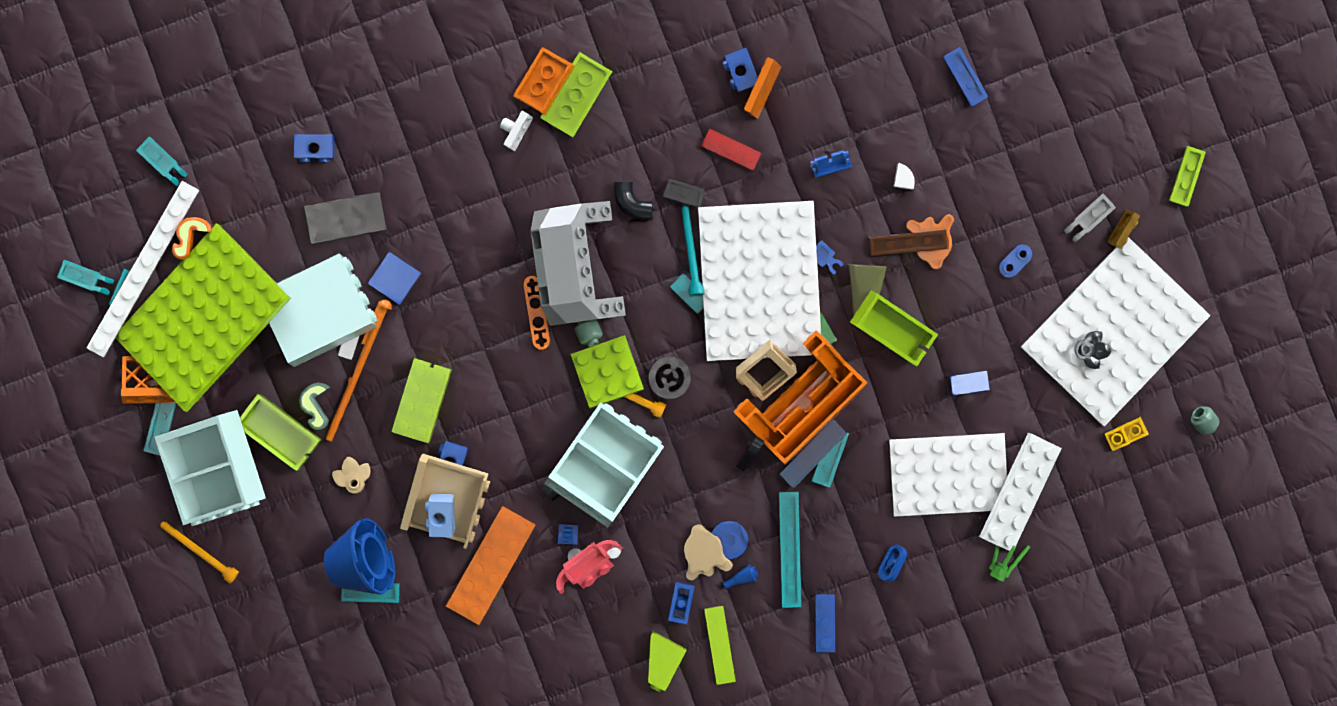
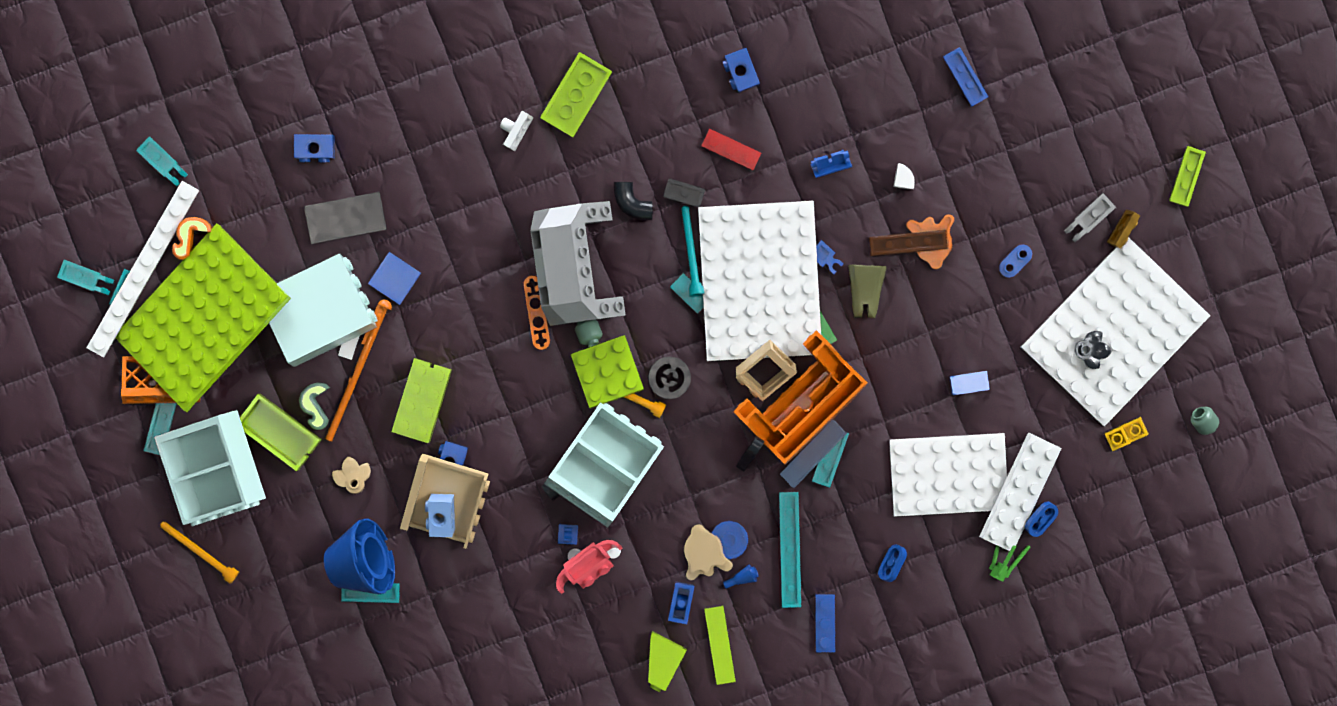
(490, 565): orange plate -> none
(543, 81): orange tile -> none
(762, 88): orange tile -> none
(893, 328): lime piece -> none
(1041, 519): none -> blue plate

